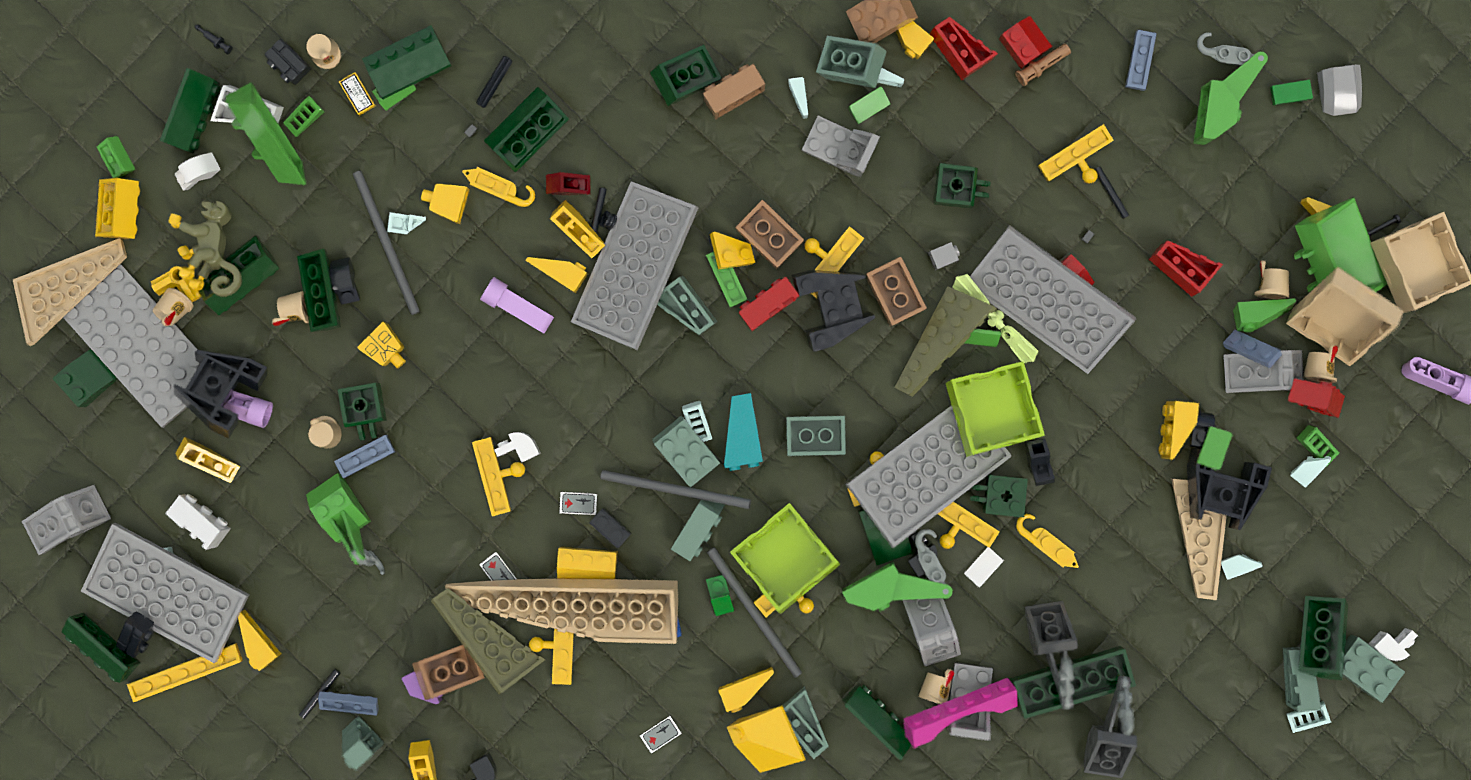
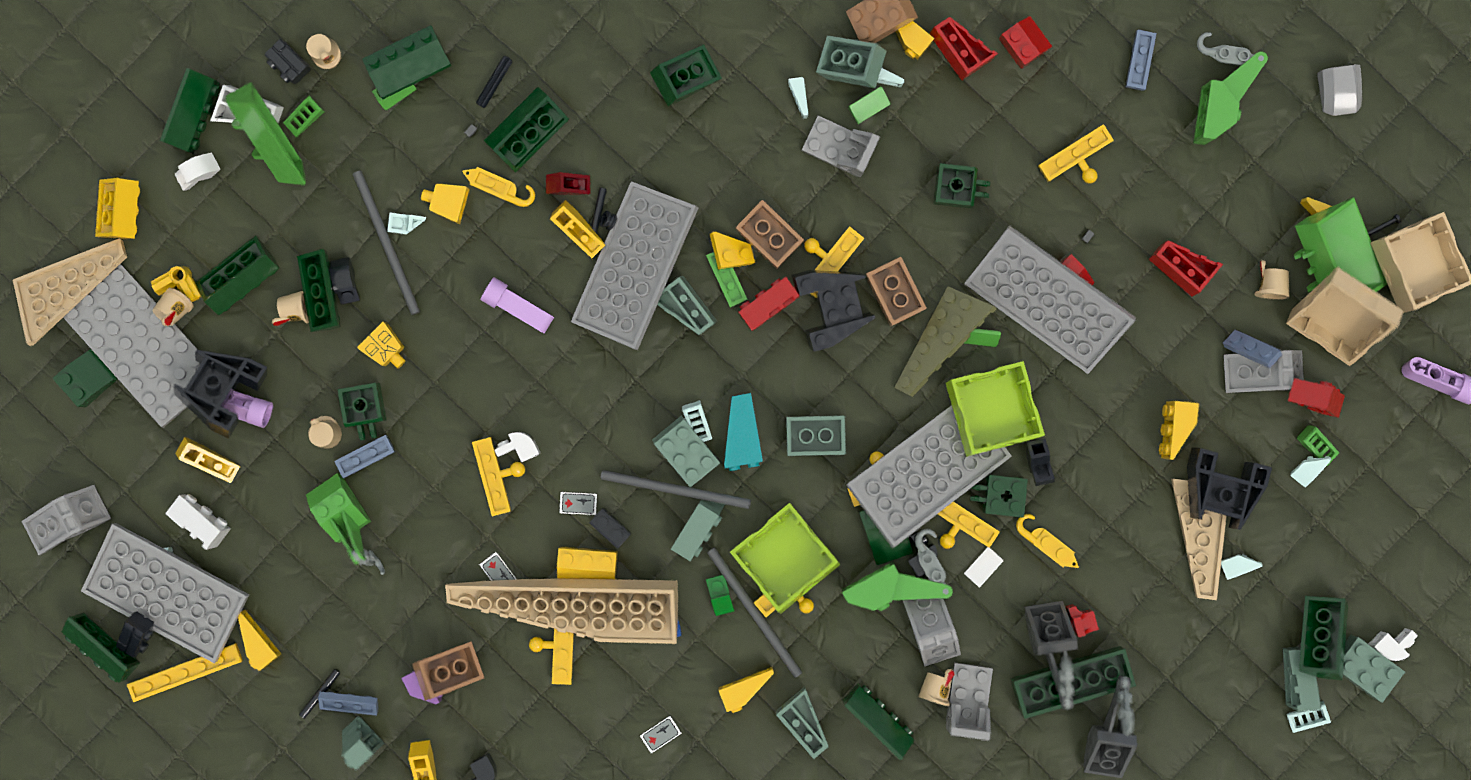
(115, 157): bright green slope -> none
(209, 248): olive animal -> none
(218, 42): black piece -> none
(357, 93): tile -> none
(490, 646): olive wing -> none
(562, 271): yellow slope -> none
(733, 91): medium nougat brick -> none
(766, 739): yellow slope -> none
(927, 724): dark pink arch -> none
(944, 255): light grey brick -> none
(1019, 345): yellowish green piece -> none
(1036, 68): medium nougat pin -> none
(1081, 621): none -> red brick
(1111, 192): black bar -> none
(1200, 430): black brick -> none
(1214, 448): bright green slope -> none
(1255, 314): bright green slope -> none
(1291, 92): green tile -> none
(1321, 366): tan hat -> none

